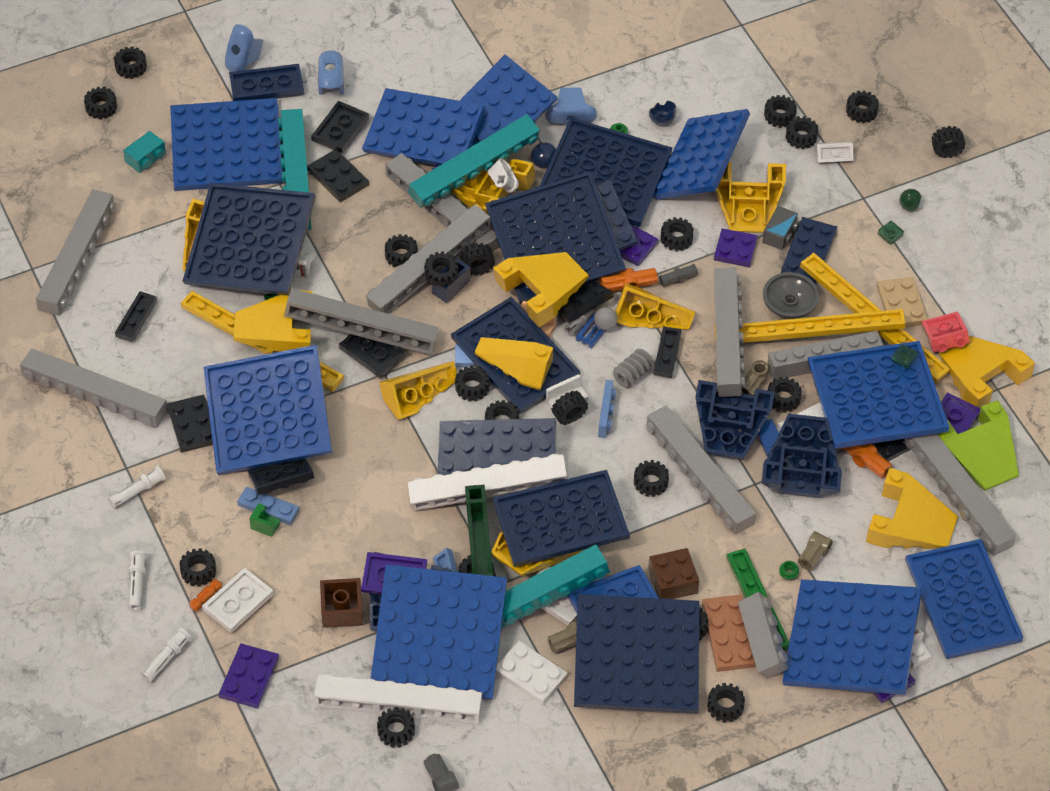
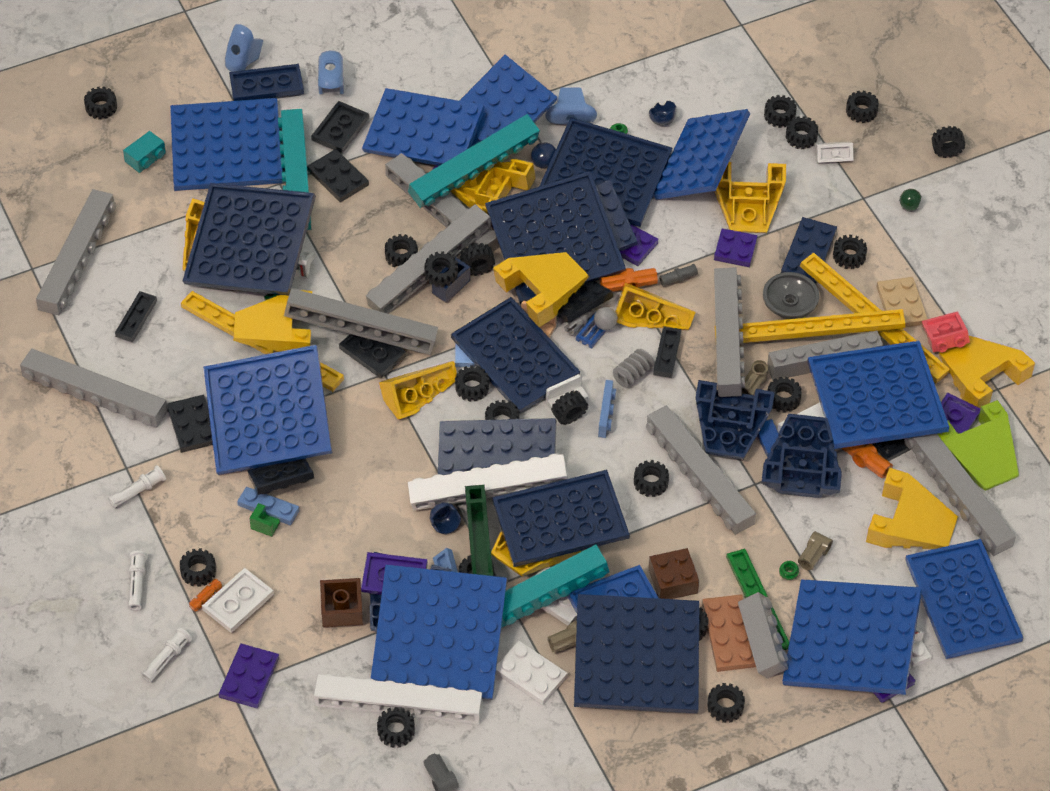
(130, 70): black tyre -> none
(445, 518): none -> dark blue hair
(503, 176): white piece -> none
(520, 359): yellow wedge -> none
(674, 242): black tyre -> none
(780, 228): dark grey brick -> none
(850, 243): none -> black tyre
(890, 232): clear green plate -> none
(904, 356): plate -> none

